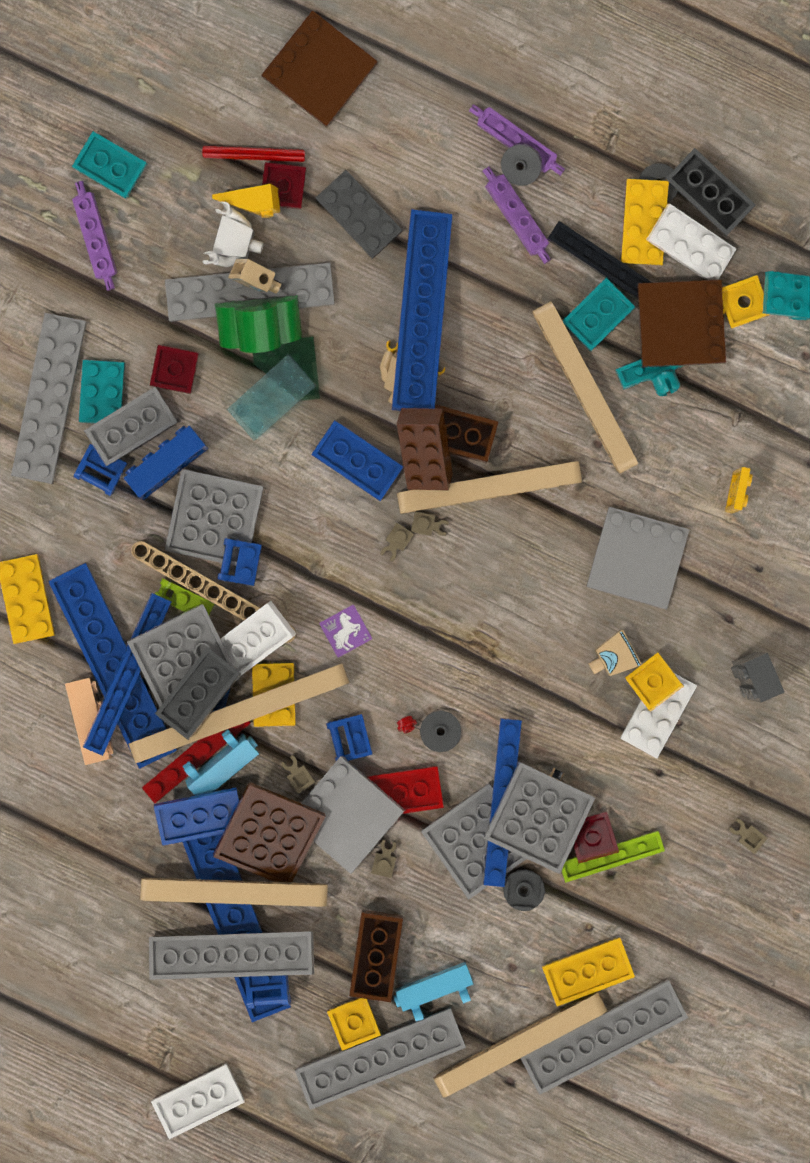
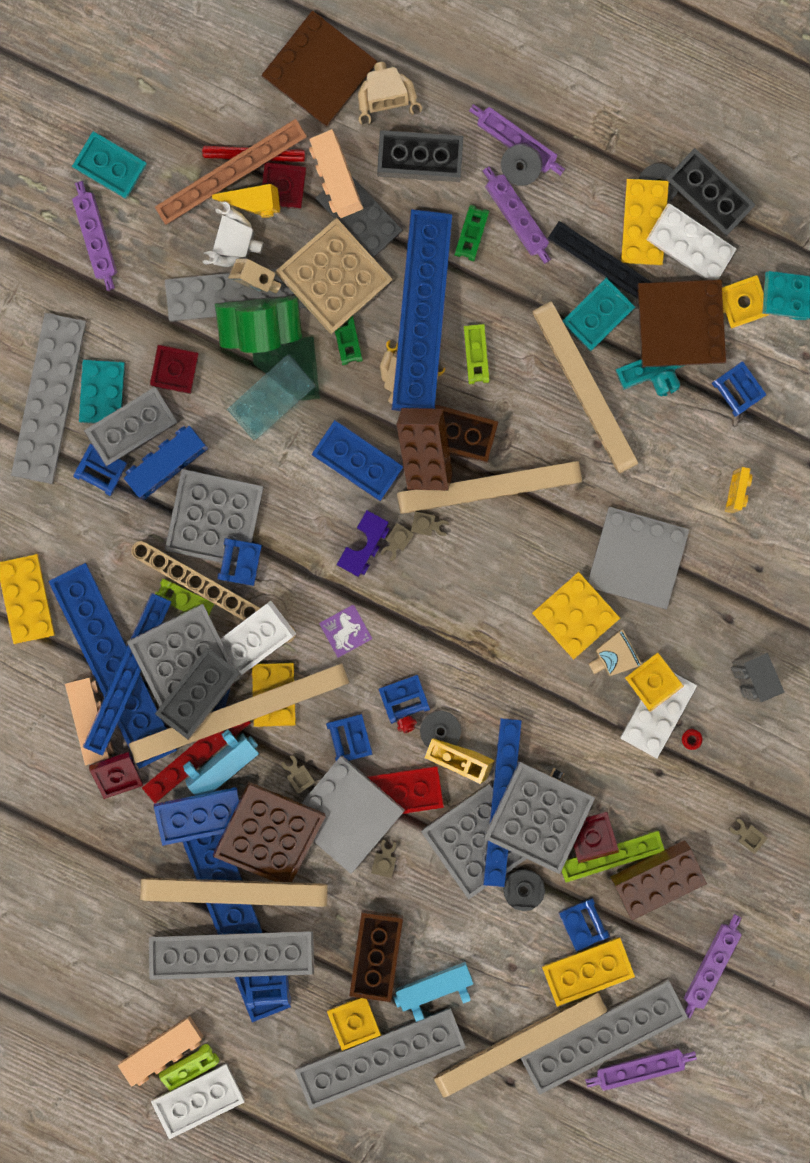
(116, 775): none -> dark red plate
(160, 1051): none -> light nougat brick
(189, 1067): none -> lime plate
(230, 171): none -> nougat plate
(333, 276): none -> tan plate
(335, 173): none -> light nougat brick
(347, 338): none -> green plate
(374, 529): none -> dark purple arch
(386, 90): none -> tan torso
(401, 692): none -> blue plate
(420, 156): none -> dark grey brick
(460, 760): none -> yellow slope
(471, 232): none -> green plate
(476, 353): none -> lime plate
(576, 615): none -> yellow plate
(577, 927): none -> blue plate
(641, 1069): none -> medium lavender plate
(658, 880): none -> reddish brown brick
(698, 739): none -> red plate
(712, 966): none -> medium lavender plate
(744, 384): none -> blue plate

